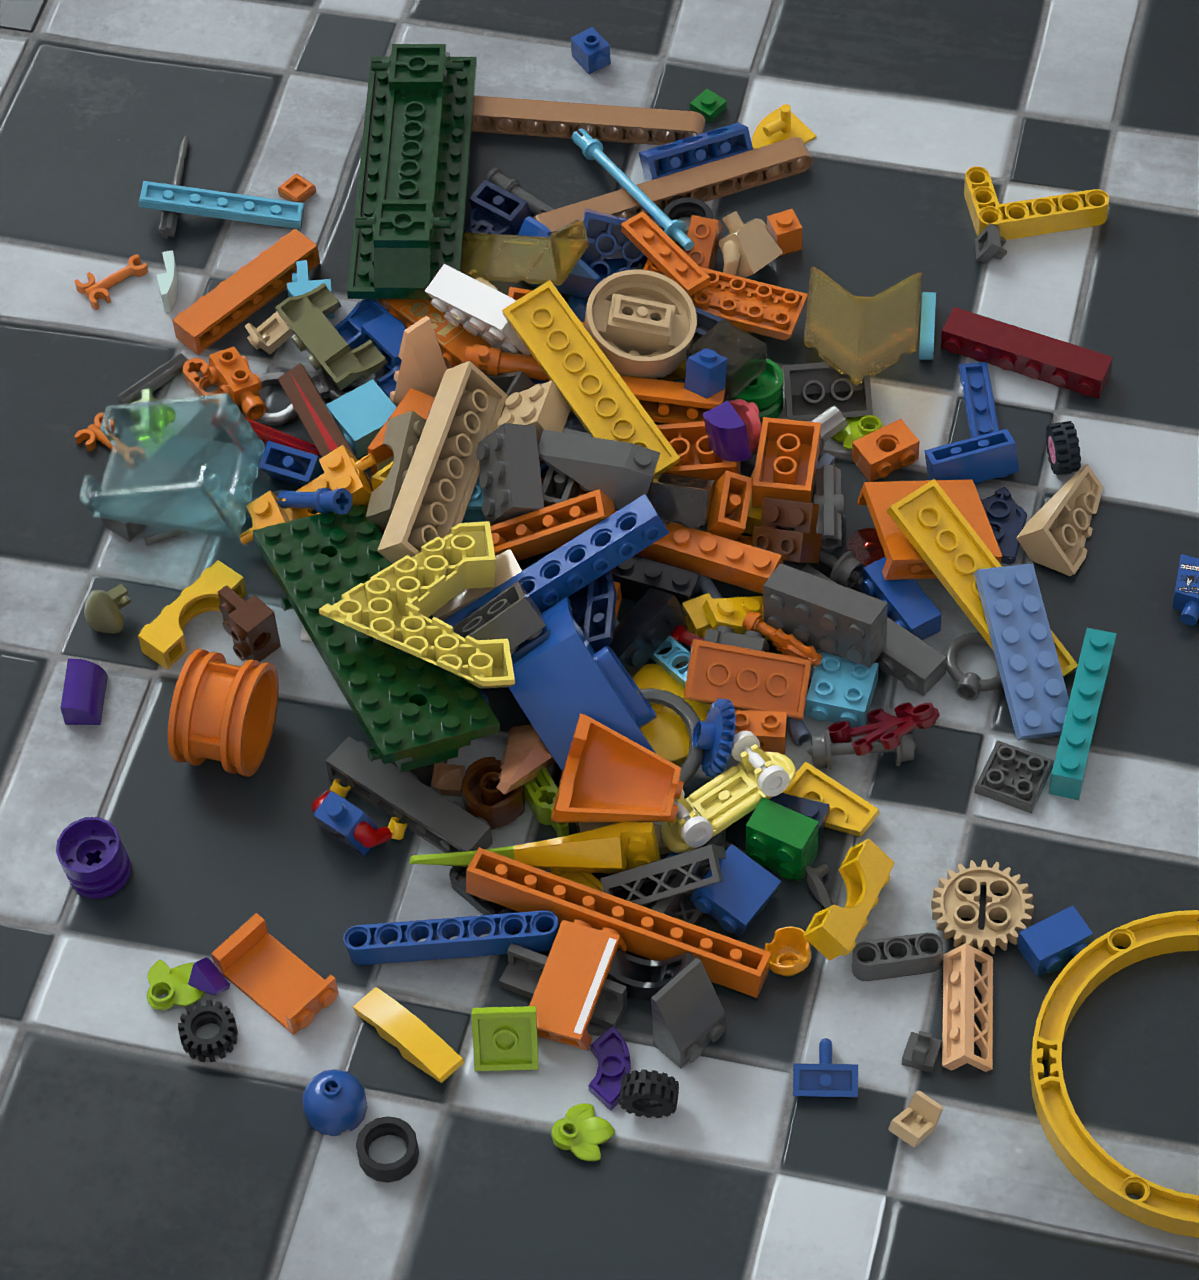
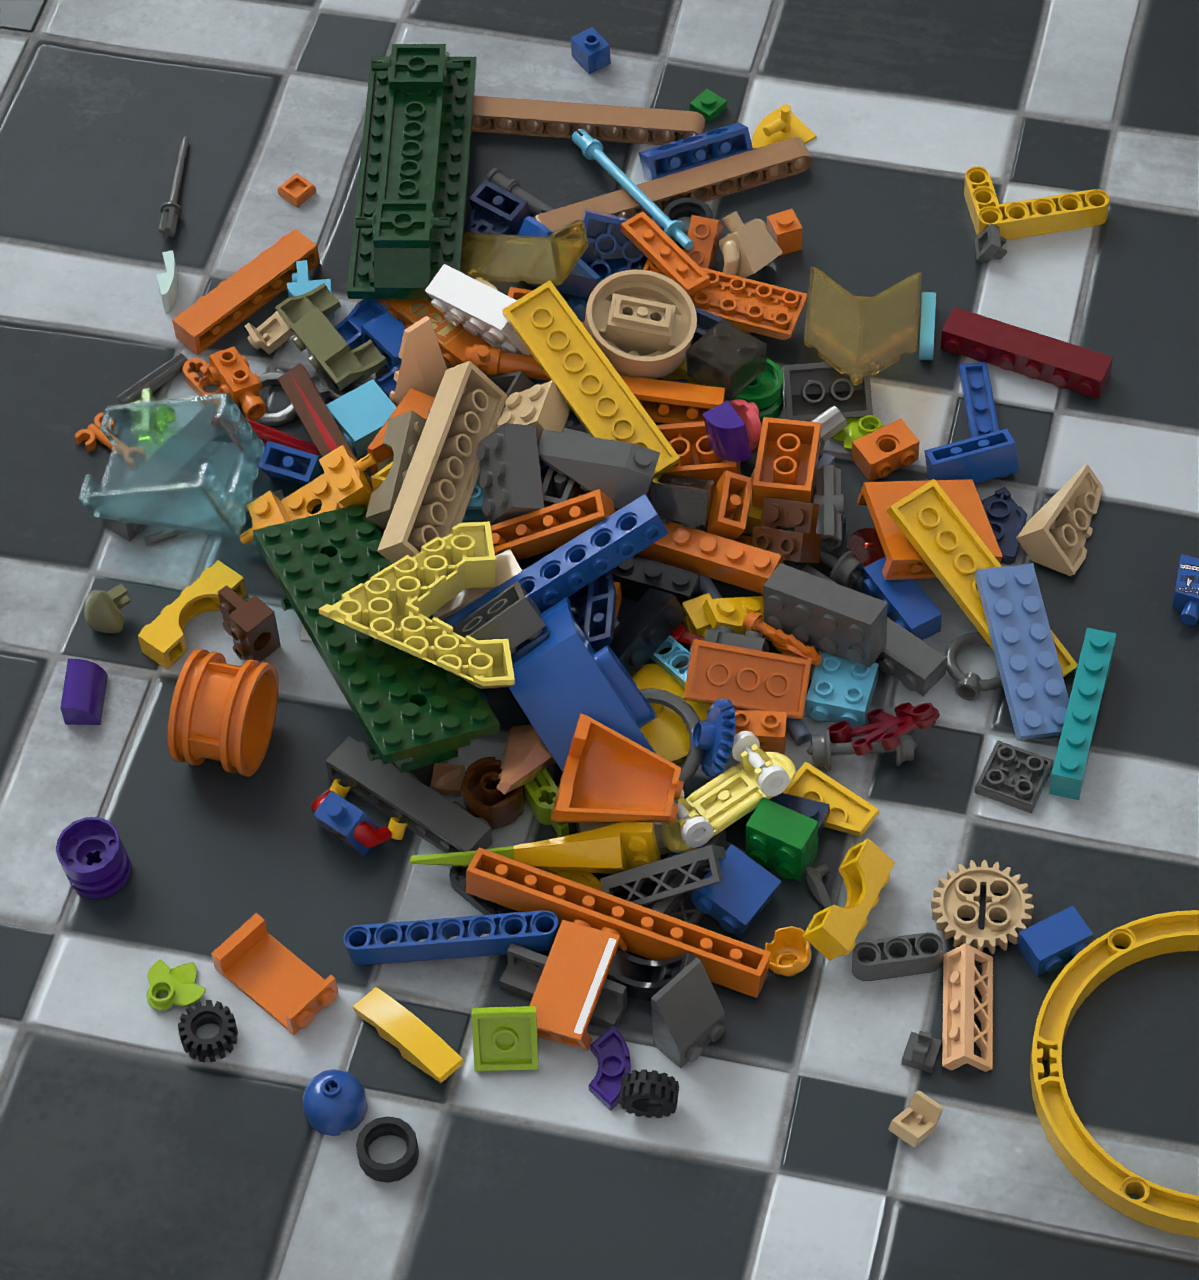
(99, 290): orange bar -> none
(207, 977): dark purple slope -> none
(221, 205): medium azure tile -> none
(322, 500): blue pin -> none
(585, 1132): lime plate -> none
(706, 373): blue brick -> none
(825, 1078): blue plate -> none
(1063, 447): black wheel -> none

